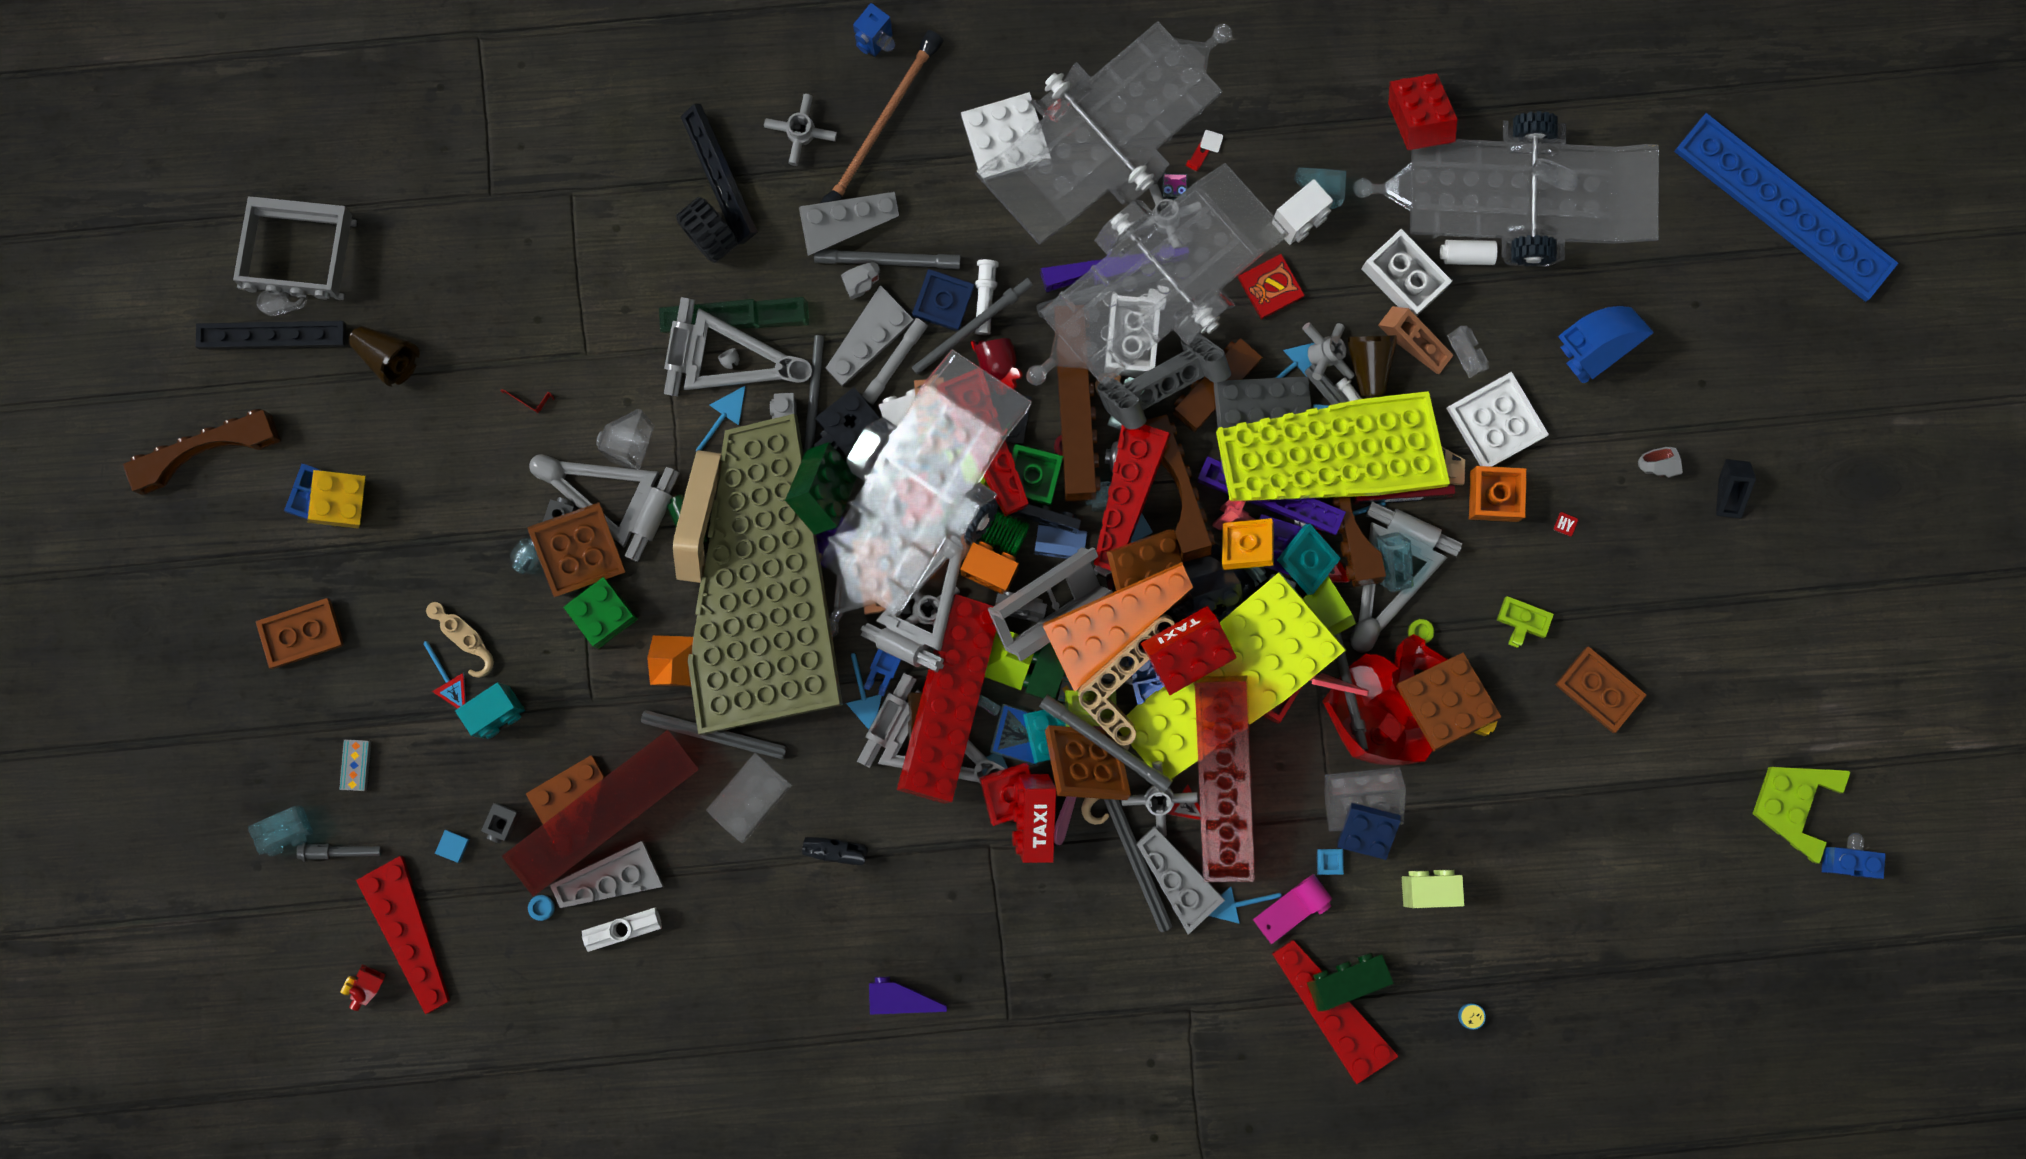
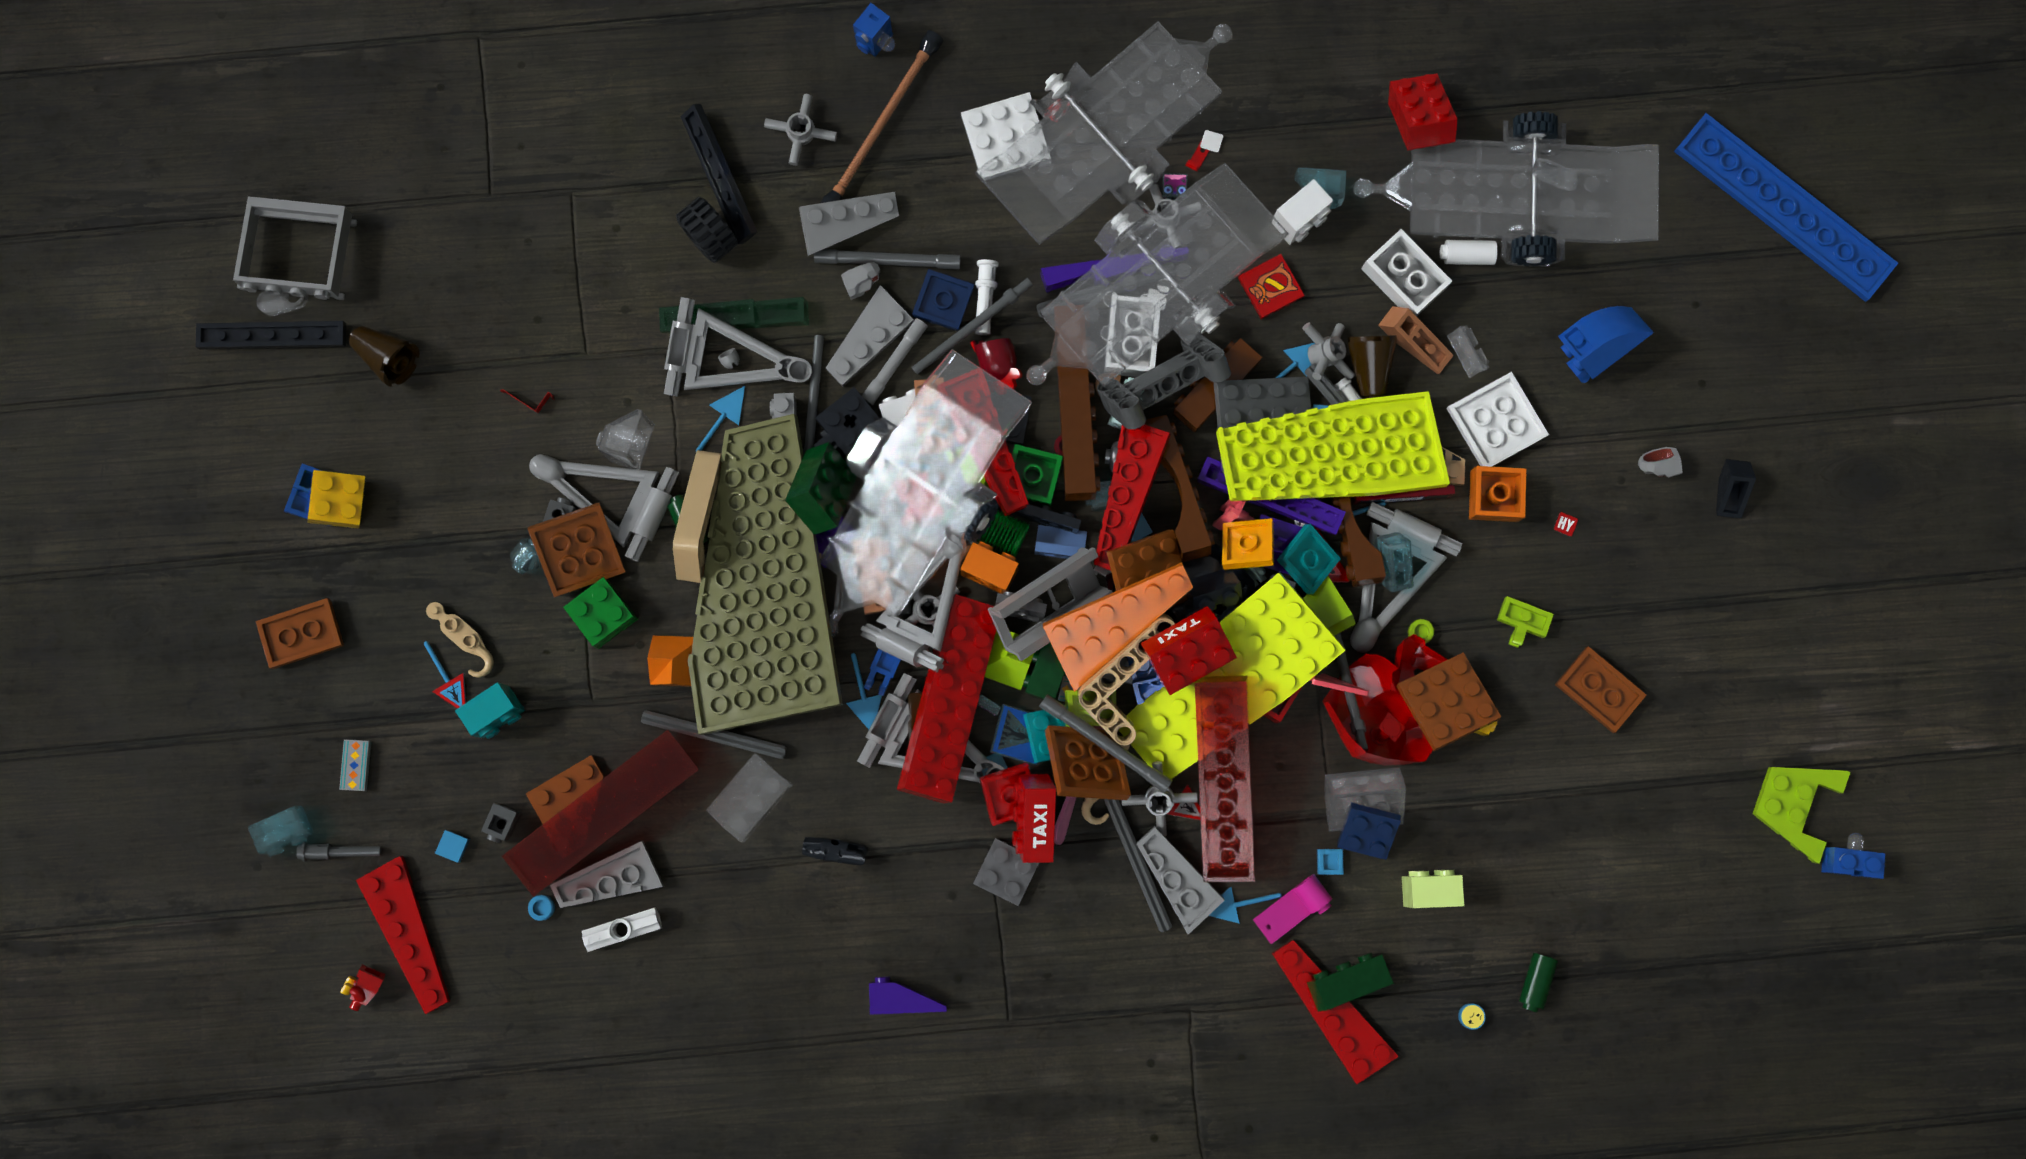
(155, 469): reddish brown arch -> none
(1005, 873): none -> flat silver plate
(1538, 982): none -> dark green brick

